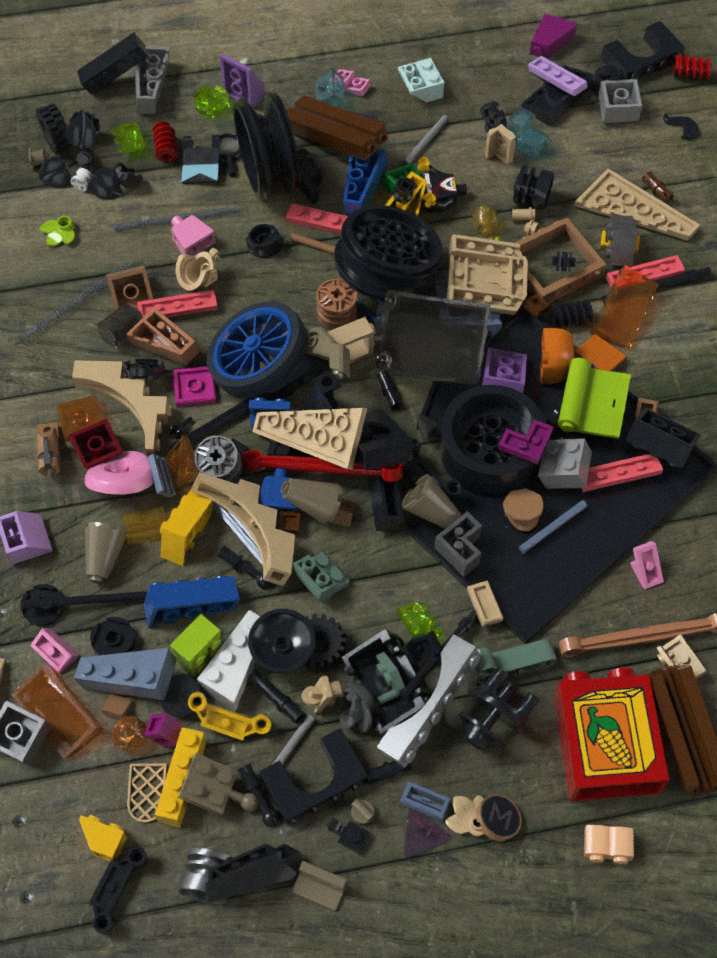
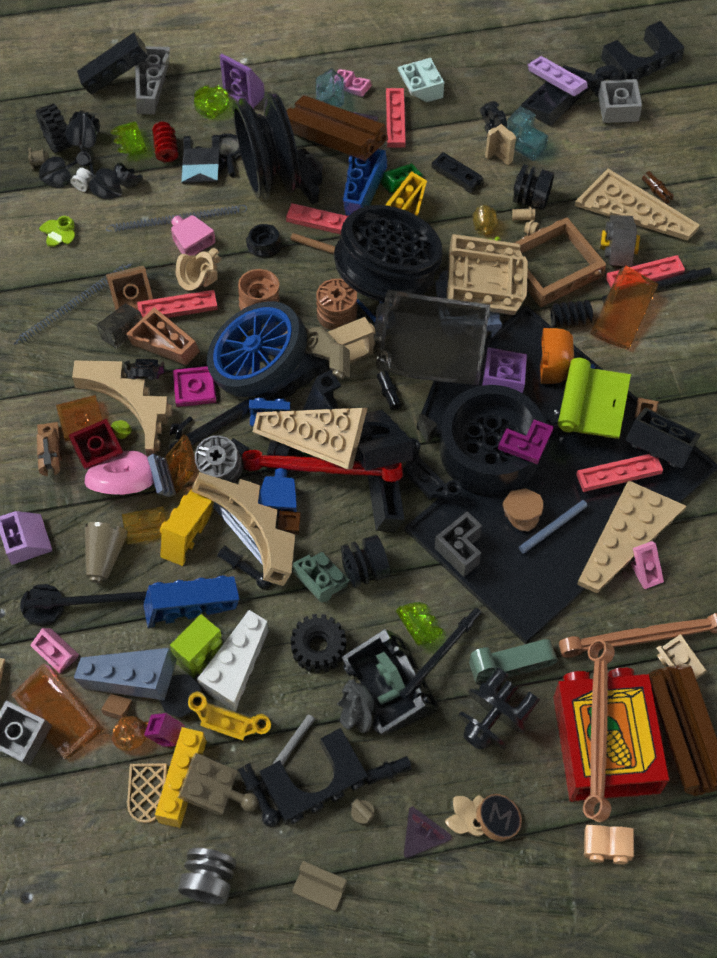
(103, 839): yellow slope -> none
(106, 629): black plate -> none
(112, 886): black plate -> none
(121, 429): none -> lime plate
(252, 871): black wedge -> none
(257, 287): none -> nougat wheel
(278, 628): black dish -> none
(282, 702): black pin -> none
(313, 497): dark tan cone -> none
(321, 694): tan hips -> none
(345, 513): medium nougat slope -> none
(351, 836): black plate -> none
(361, 562): none -> black wheel
(395, 117): none -> coral plate
(404, 190): black wheel -> none
(404, 739): light grey arch -> none
(422, 144): light grey bar -> none
(422, 646): black bracket -> none
(424, 804): sand blue tile -> none
(430, 503): dark tan cone -> none
(440, 188): torso -> none
(457, 172): none -> black plate
(484, 603): tan tile -> none
(536, 305): reddish brown plate -> none
(552, 35): magenta slope -> none
(563, 261): black gear -> none
(565, 464): light grey brick -> none
(599, 731): none -> nougat piece
(600, 353): orange tile -> none
(634, 521): none -> tan wing
(688, 124): black piece -> none
(692, 66): red piece -> none

